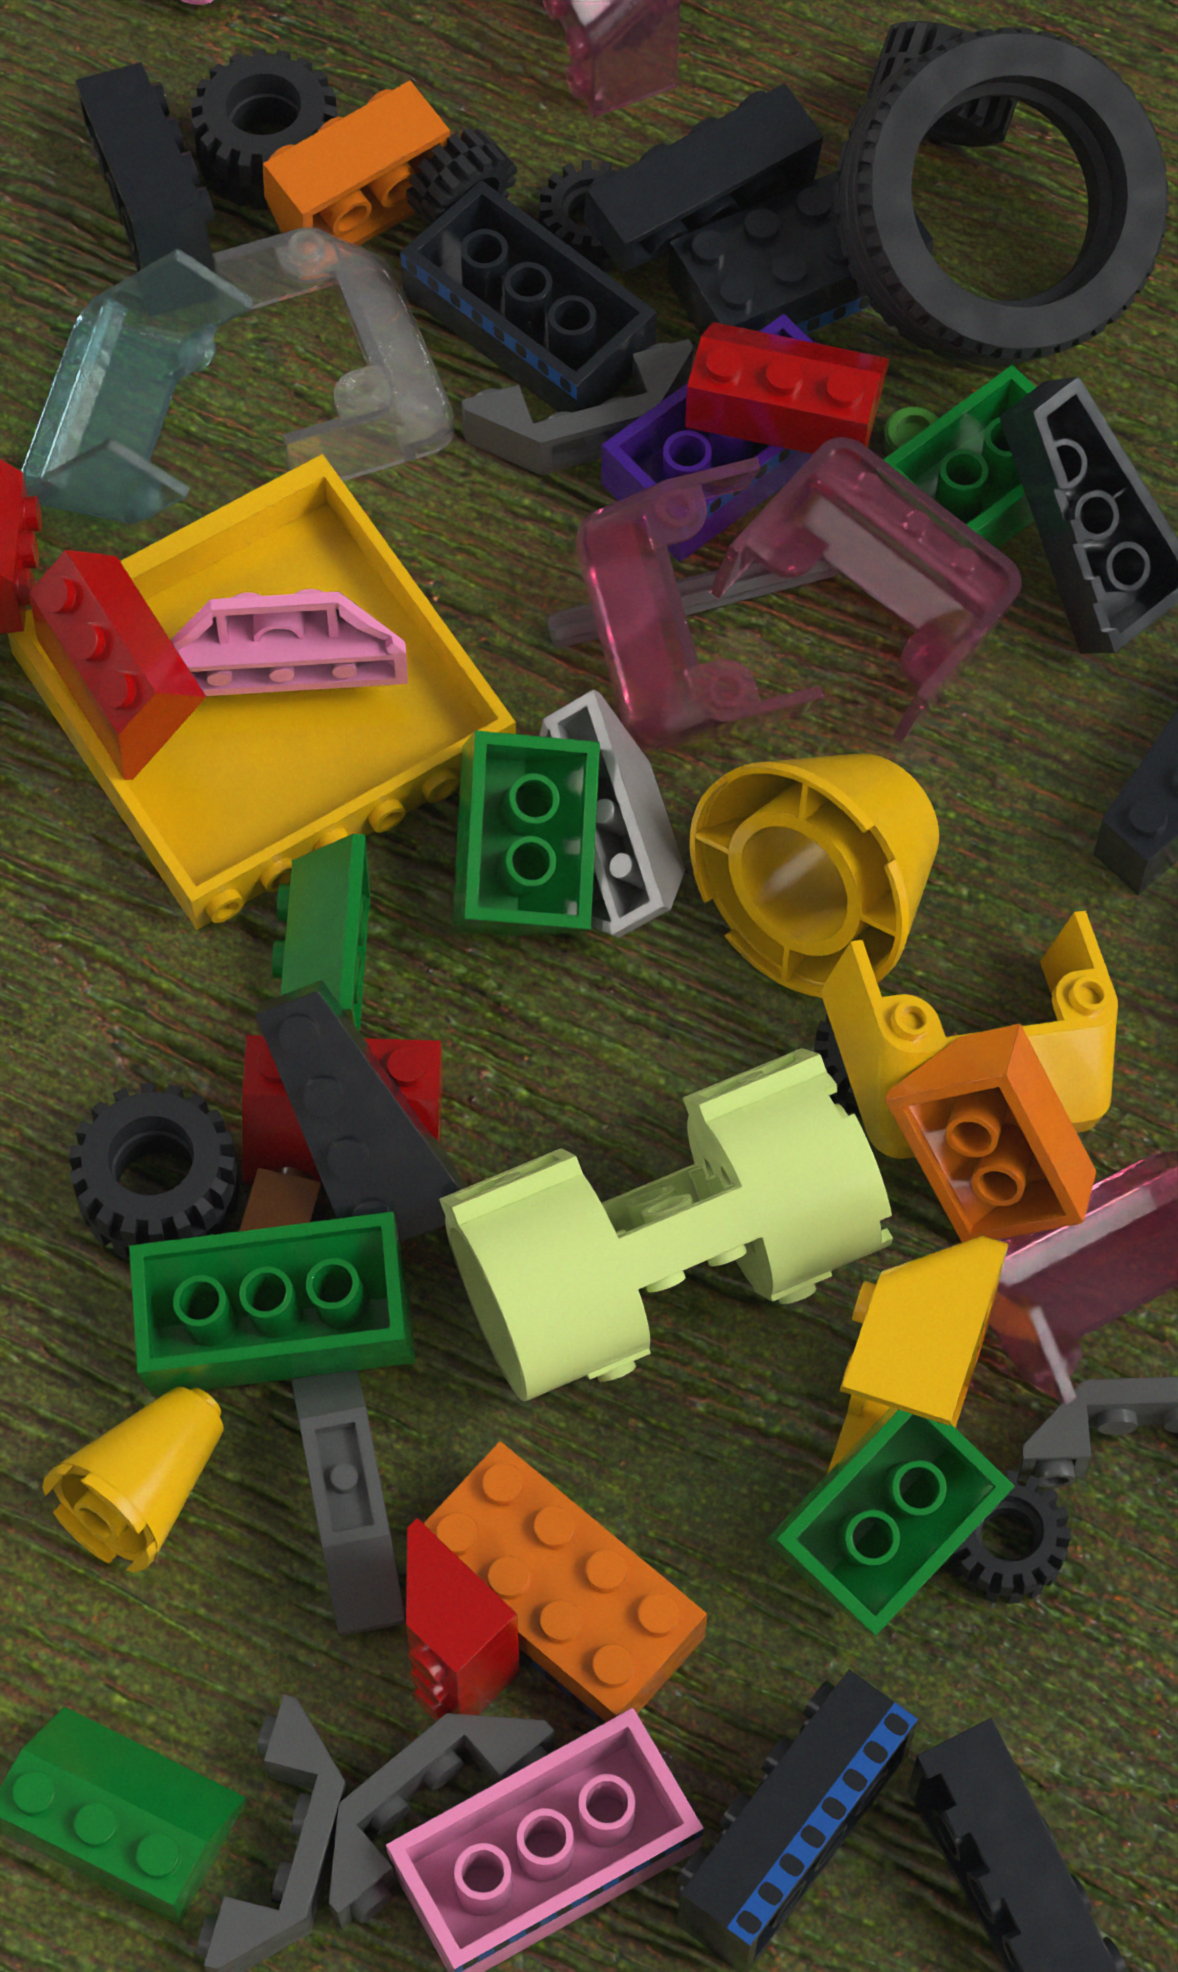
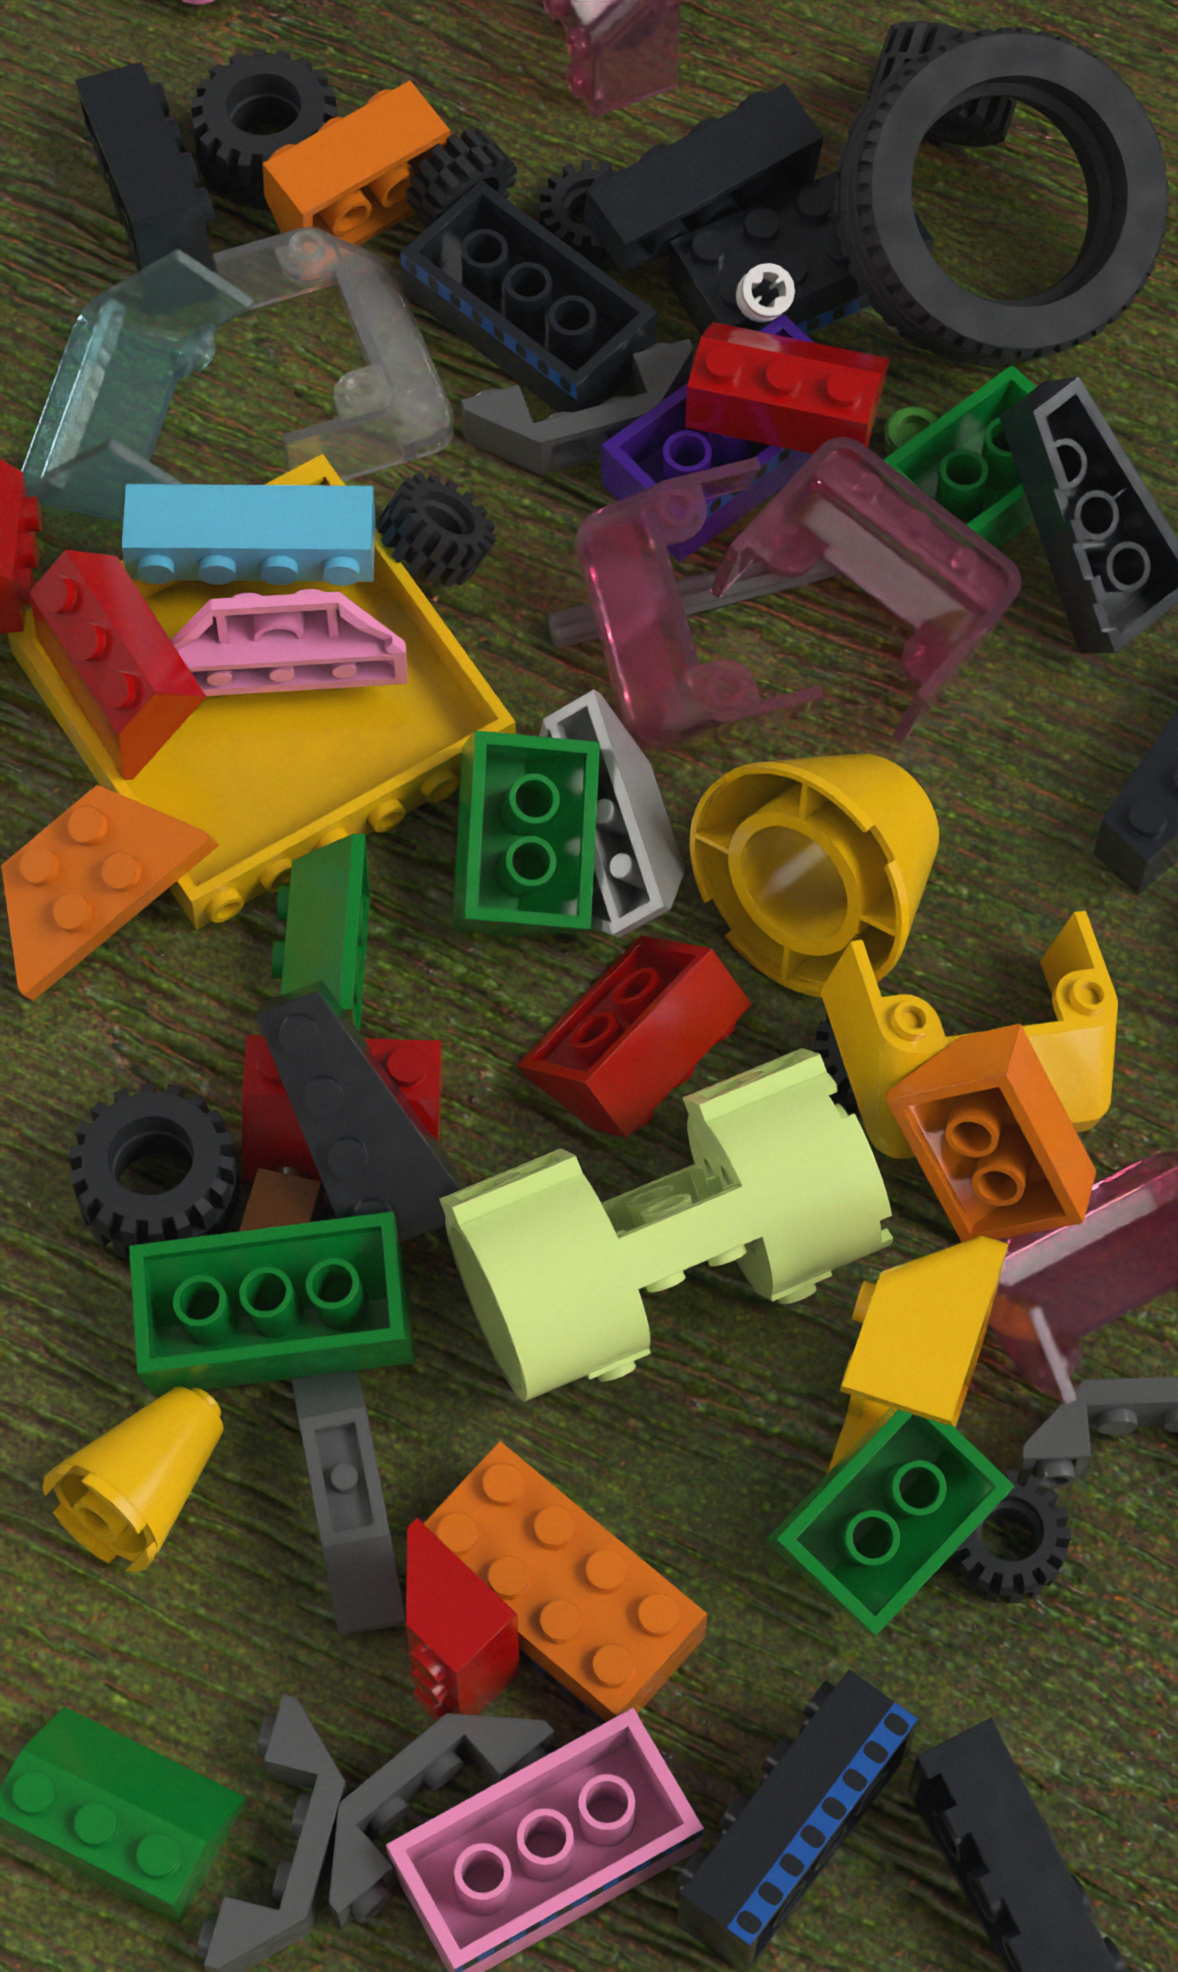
(90, 879): none -> orange wing
(249, 533): none -> medium azure brick
(436, 530): none -> black tyre
(636, 1034): none -> red slope
(780, 279): none -> white bush

